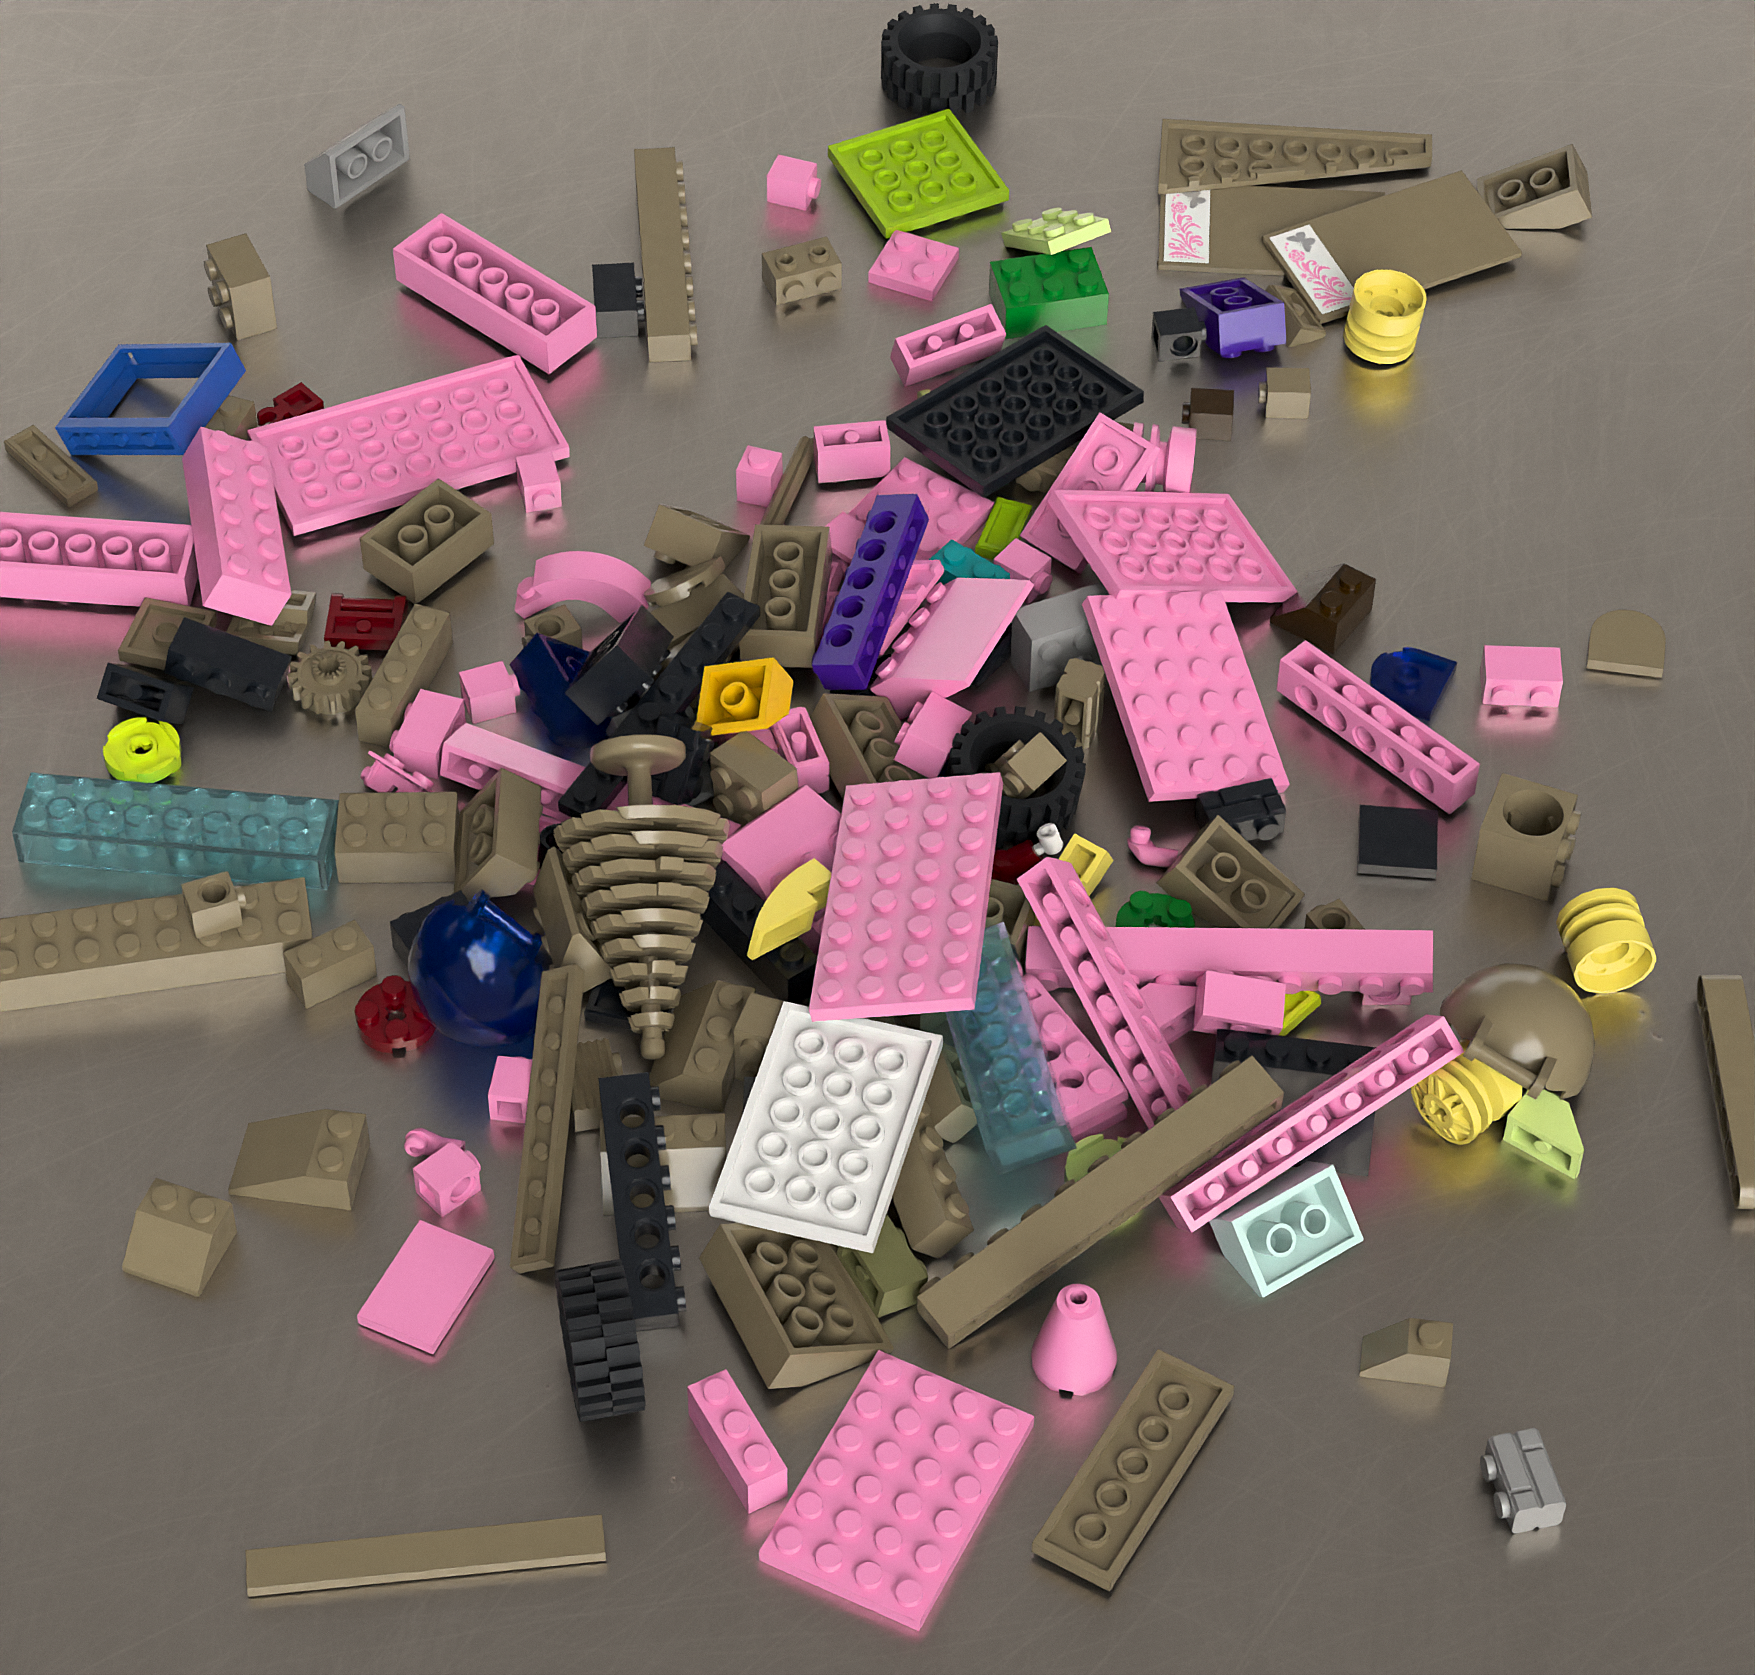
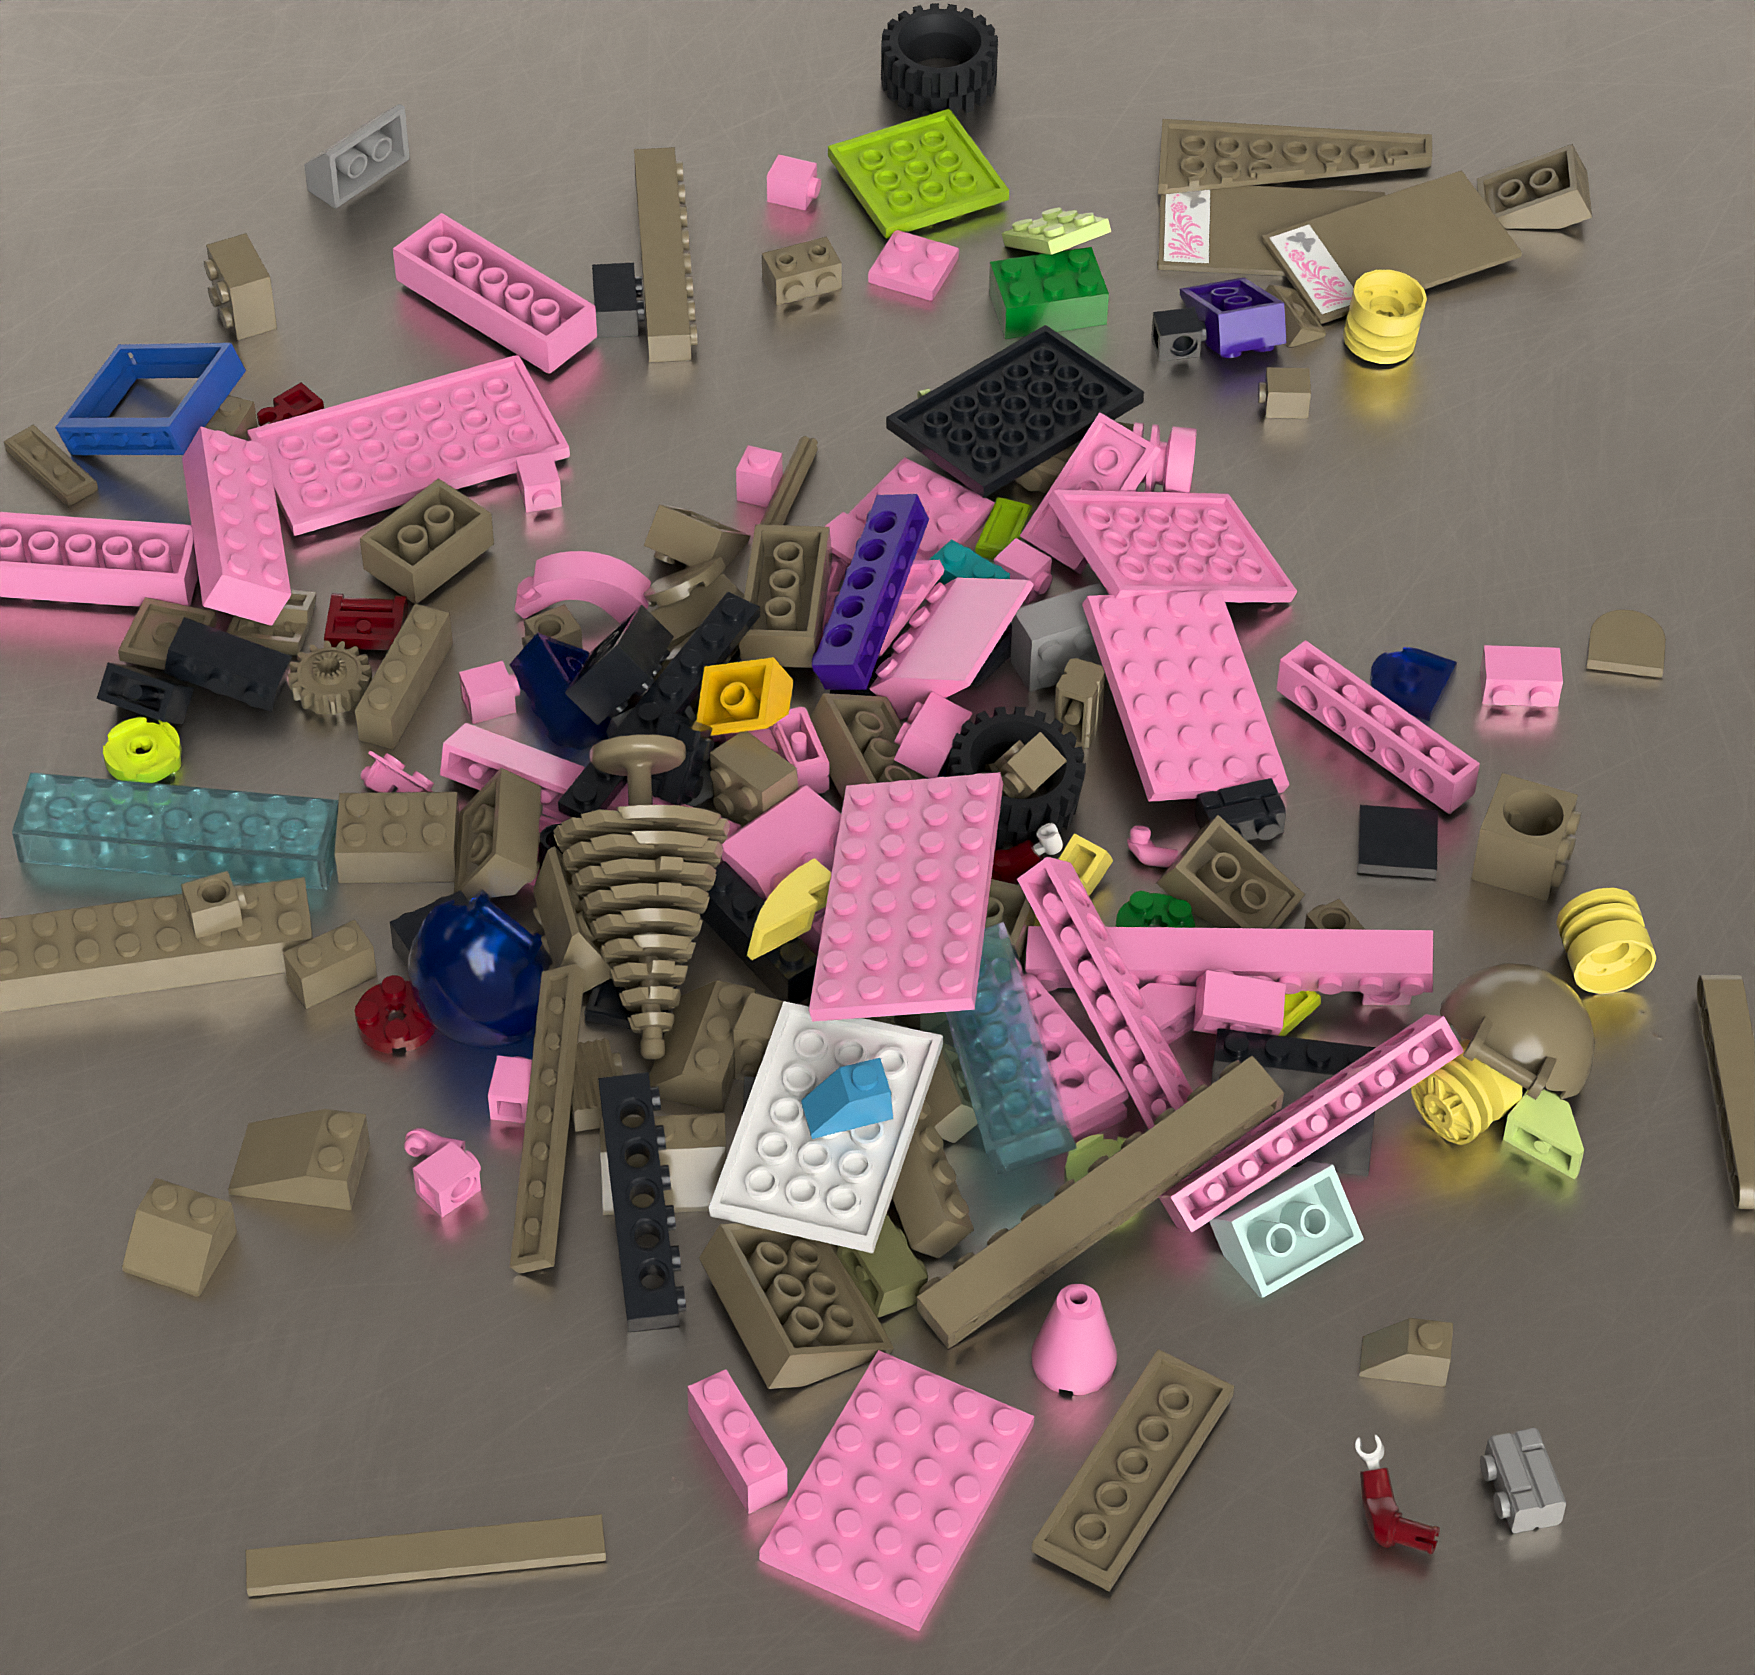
(425, 729): bright pink brick -> none
(426, 1286): bright pink tile -> none
(600, 1340): black tyre -> none
(849, 1099): none -> dark azure slope
(851, 451): bright pink brick -> none
(947, 345): bright pink brick -> none
(1210, 413): dark brown brick -> none
(1327, 606): dark brown slope -> none
(1382, 1511): none -> dark red arm

